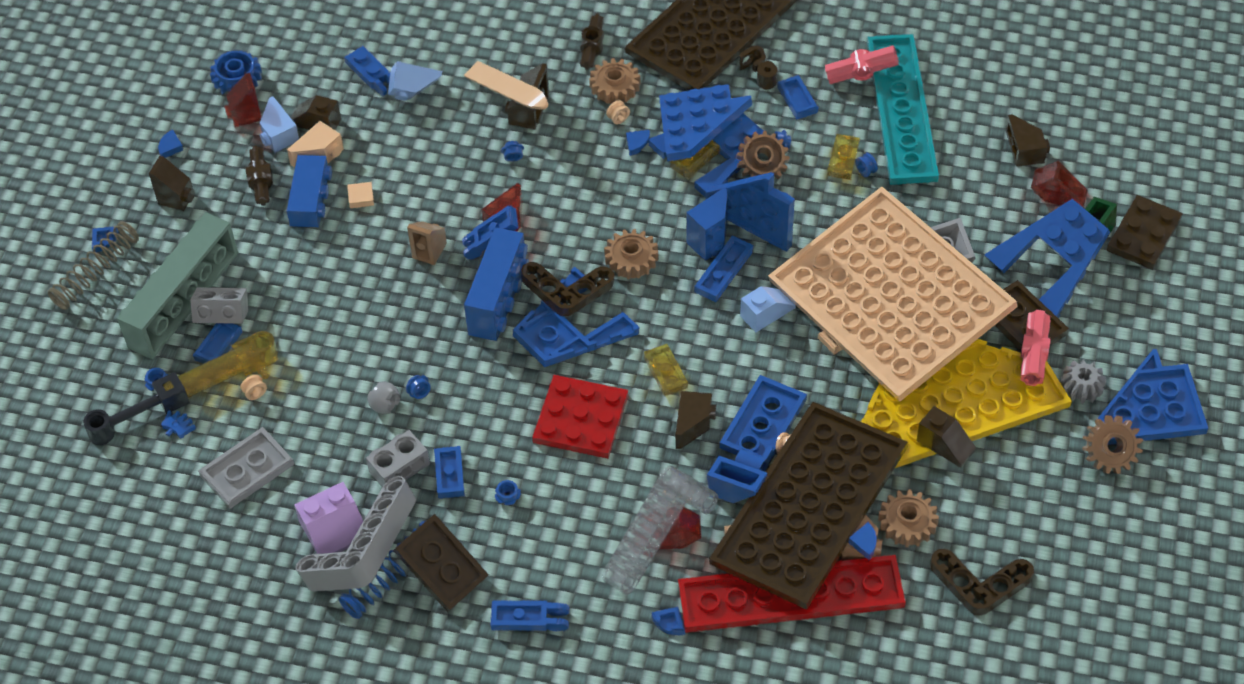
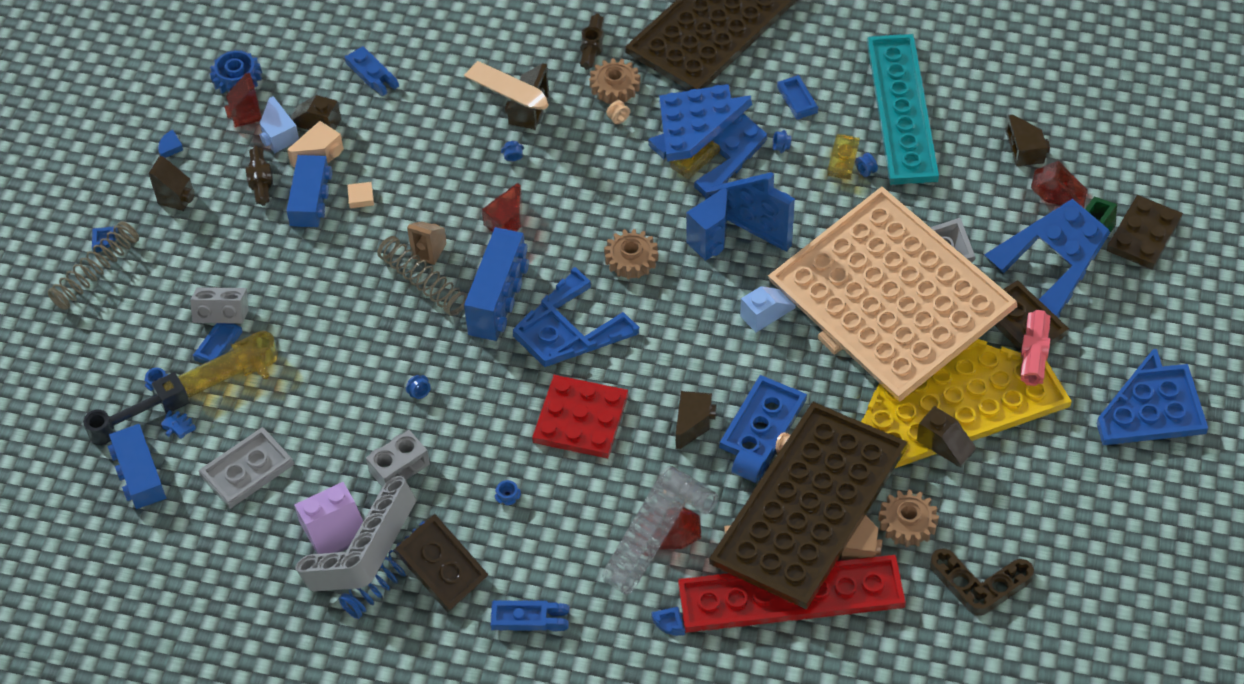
(136, 467): none -> blue brick
(166, 297): sand green brick -> none
(253, 387): light nougat bush -> none
(383, 397): light grey piece -> none
(390, 255): none -> dark tan piece
(410, 80): light blue slope -> none
(449, 472): blue plate -> none
(478, 239): blue hinge -> none
(567, 294): dark brown beam -> none
(637, 141): blue tile -> none
(665, 370): clear yellow plate -> none
(723, 268): blue plate -> none
(734, 480): blue slope -> none
(766, 70): dark brown leg -> none
(766, 145): medium nougat gear -> none
(861, 64): coral piece -> none
(864, 540): blue tile -> none
(1083, 381): light grey gear -> none
(1126, 444): medium nougat gear -> none

